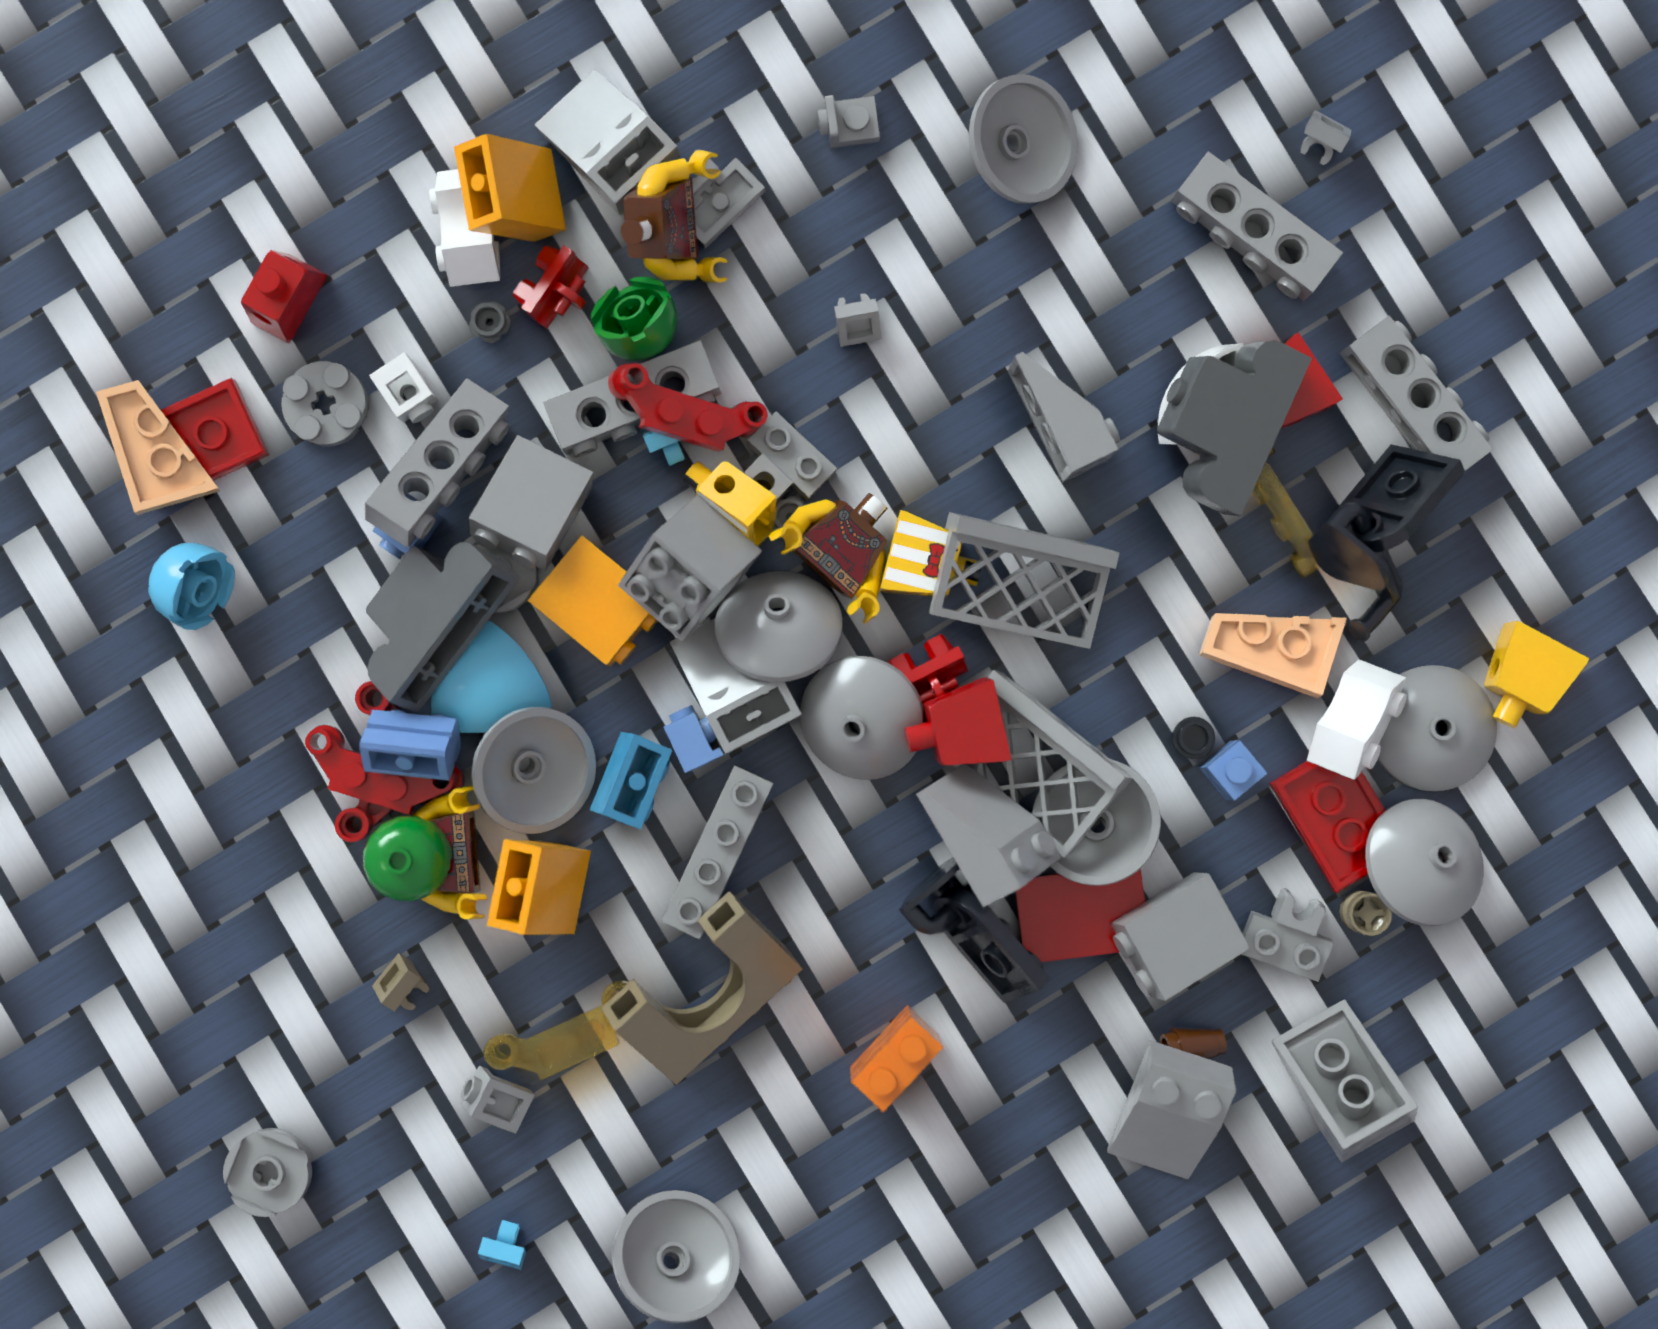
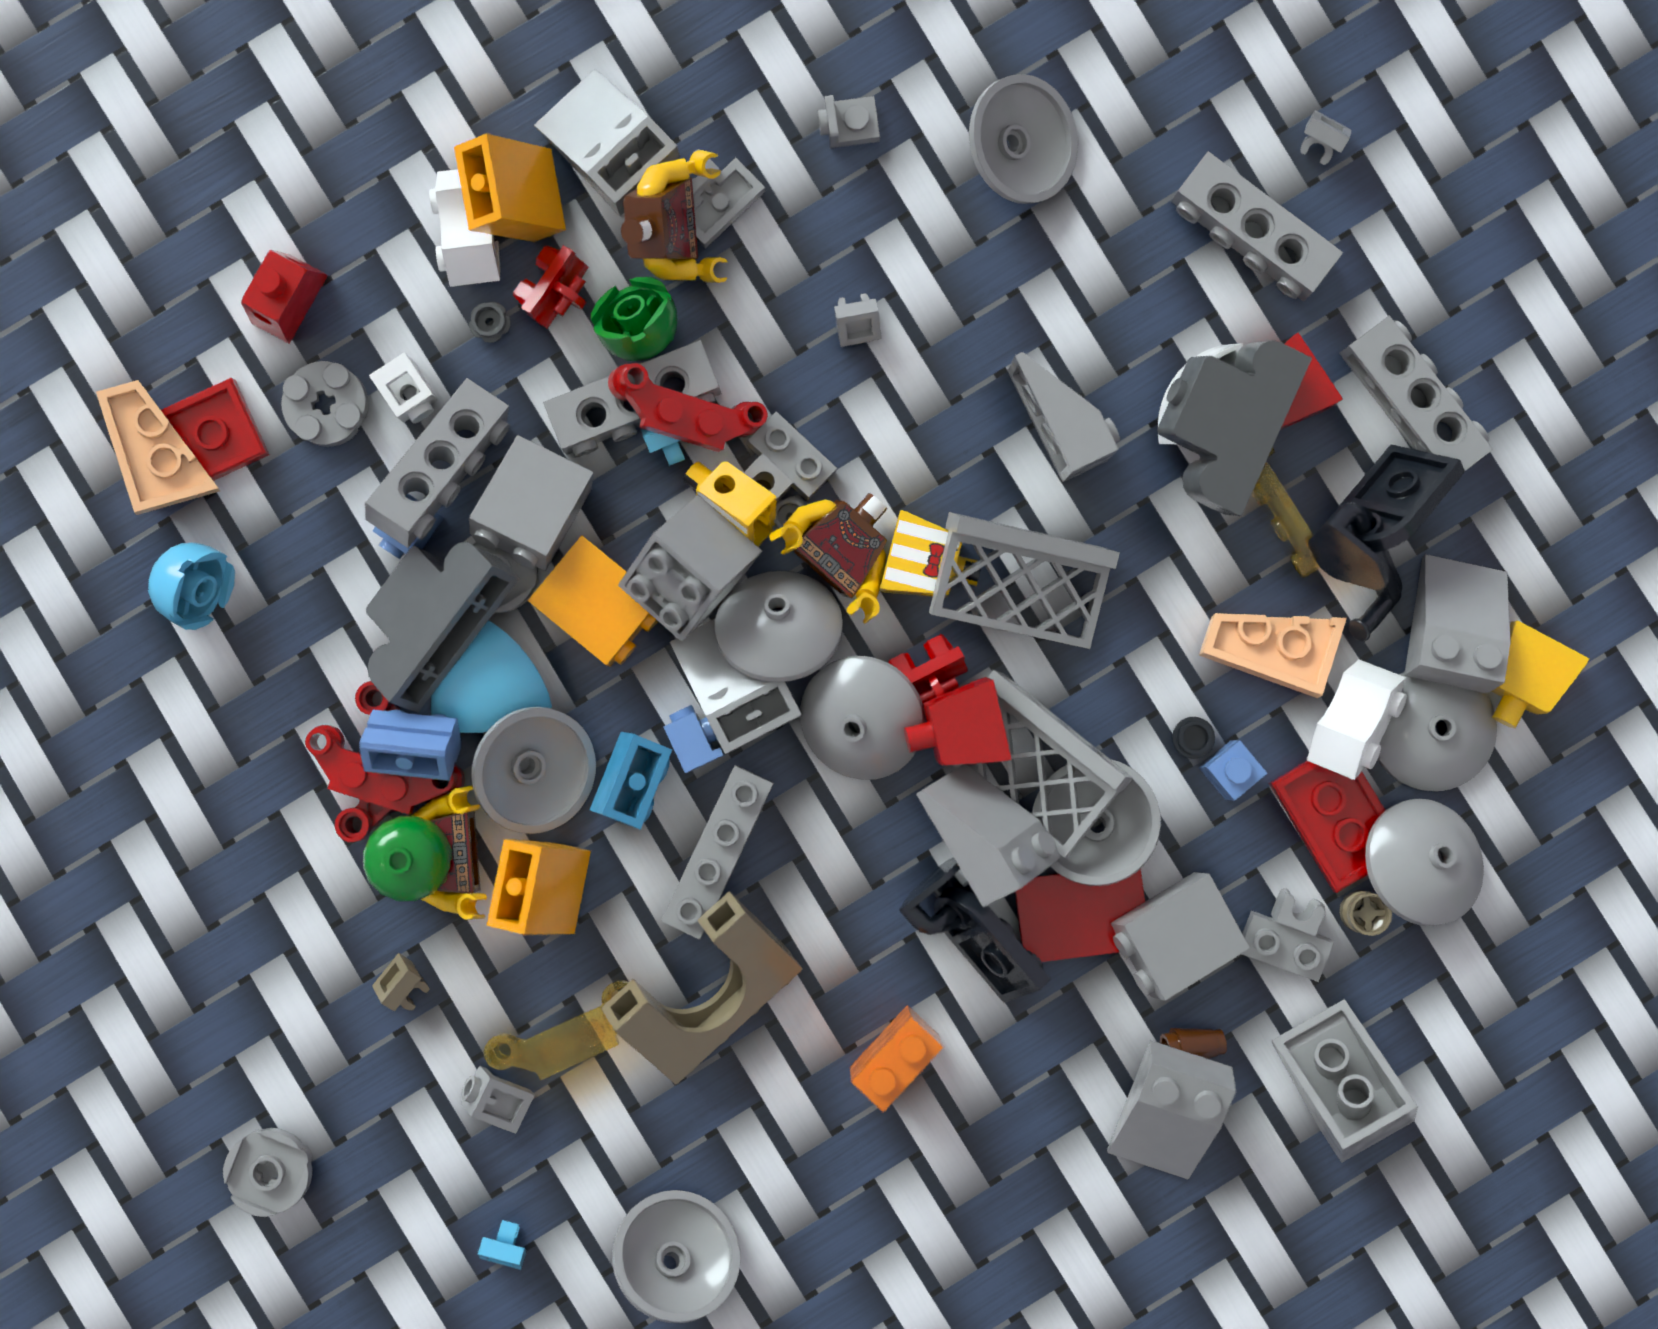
(1460, 625): none -> light grey slope

